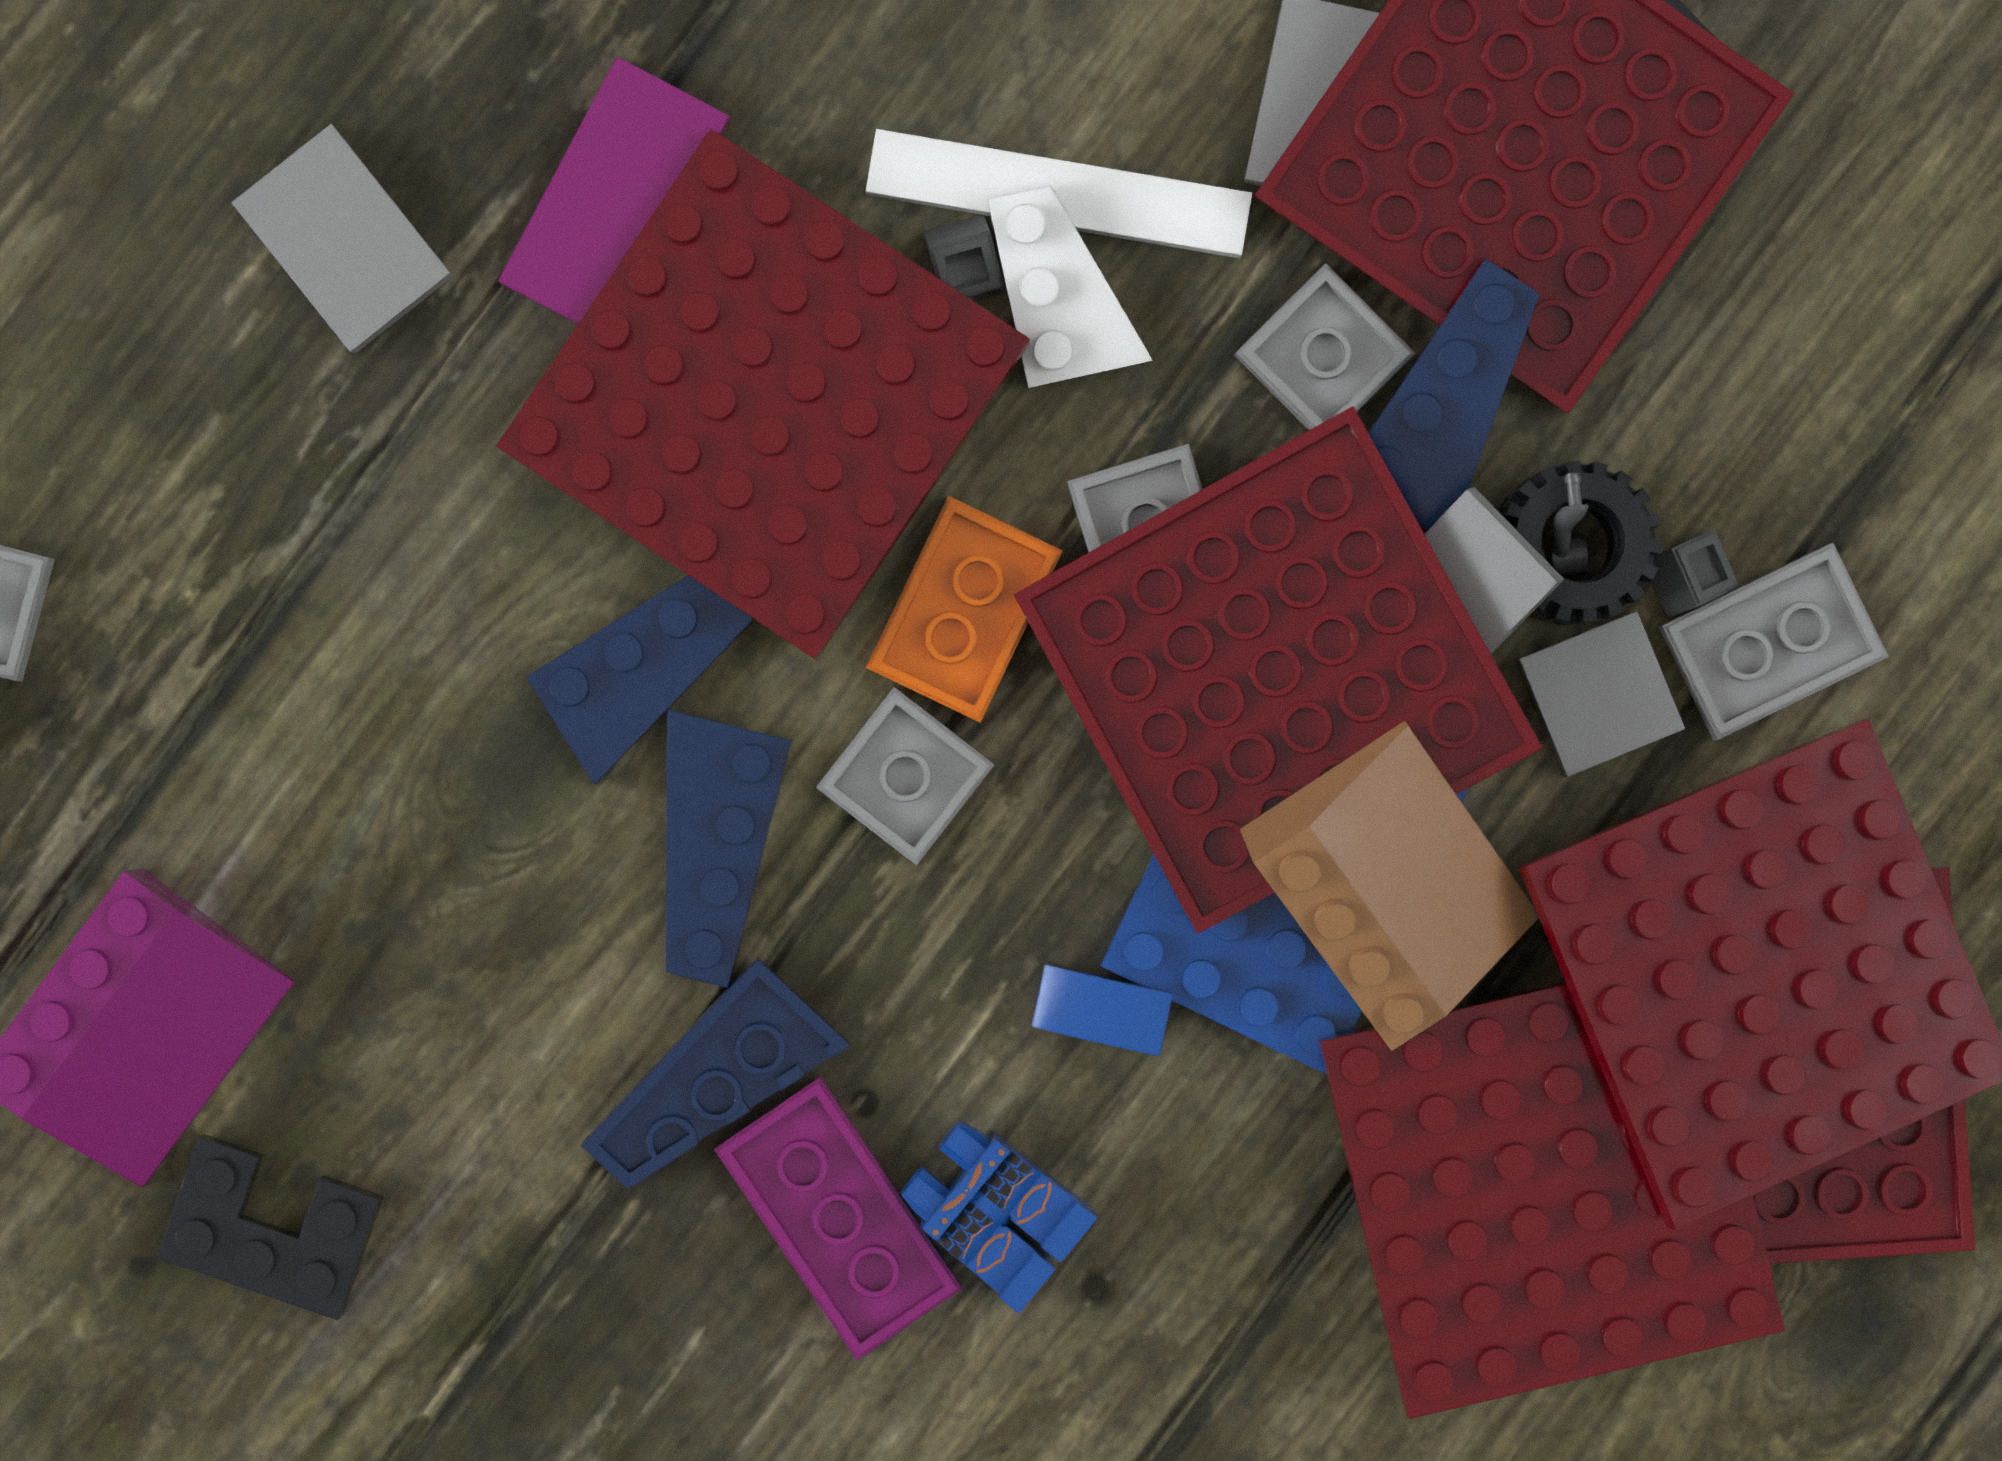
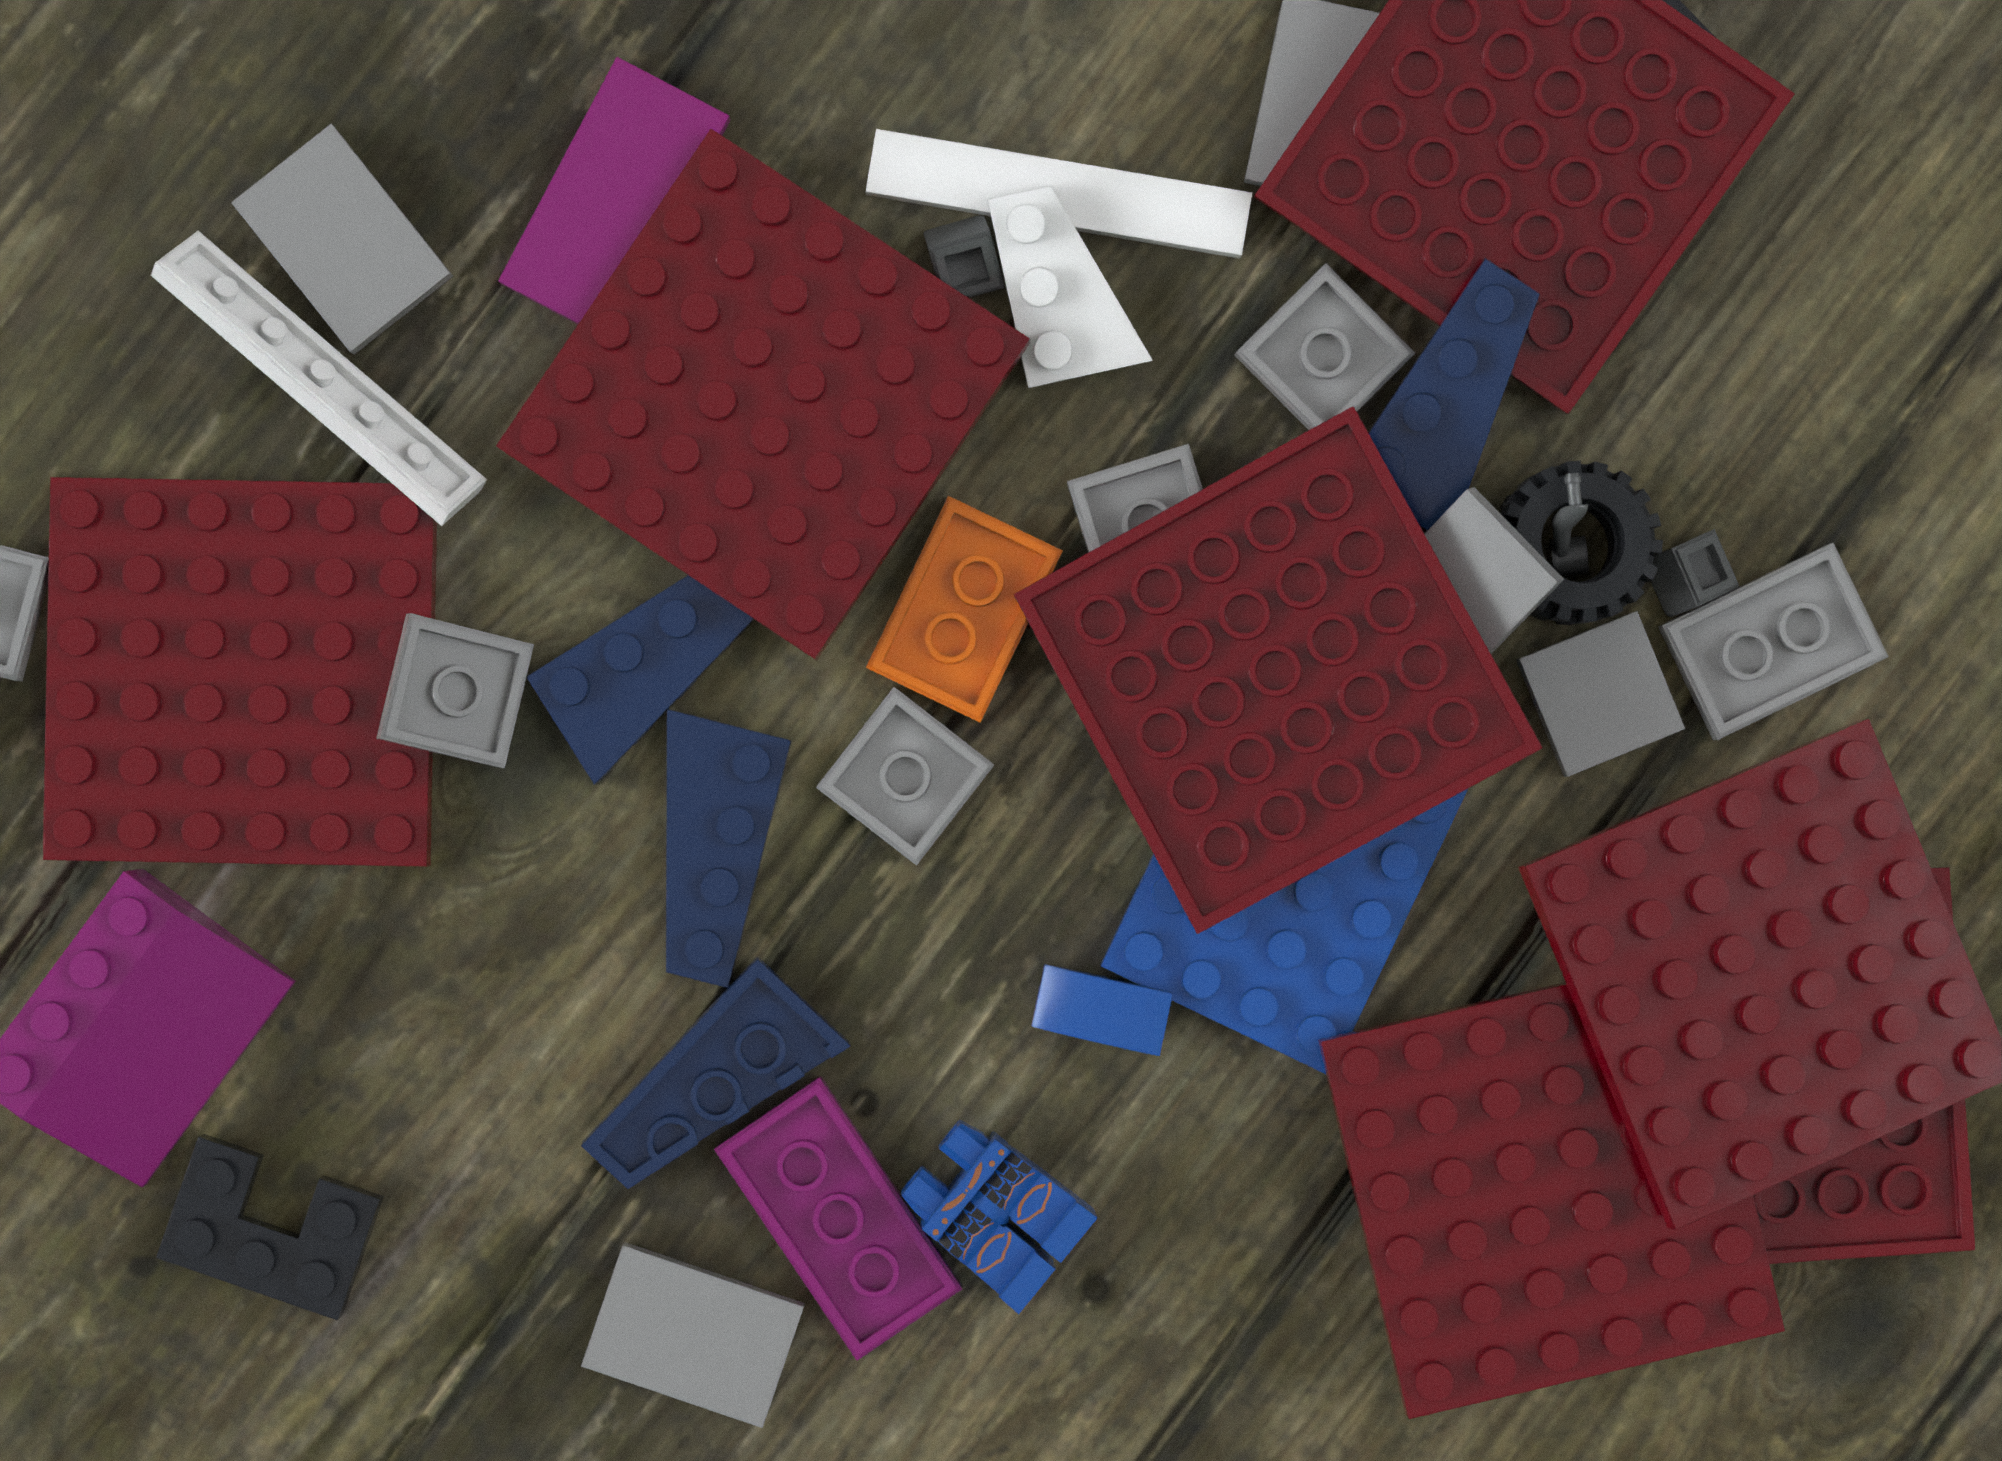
(232, 672): none -> dark red plate
(318, 377): none -> white tile
(455, 691): none -> light grey tile
(693, 1334): none -> light grey tile
(1392, 883): medium nougat slope -> none

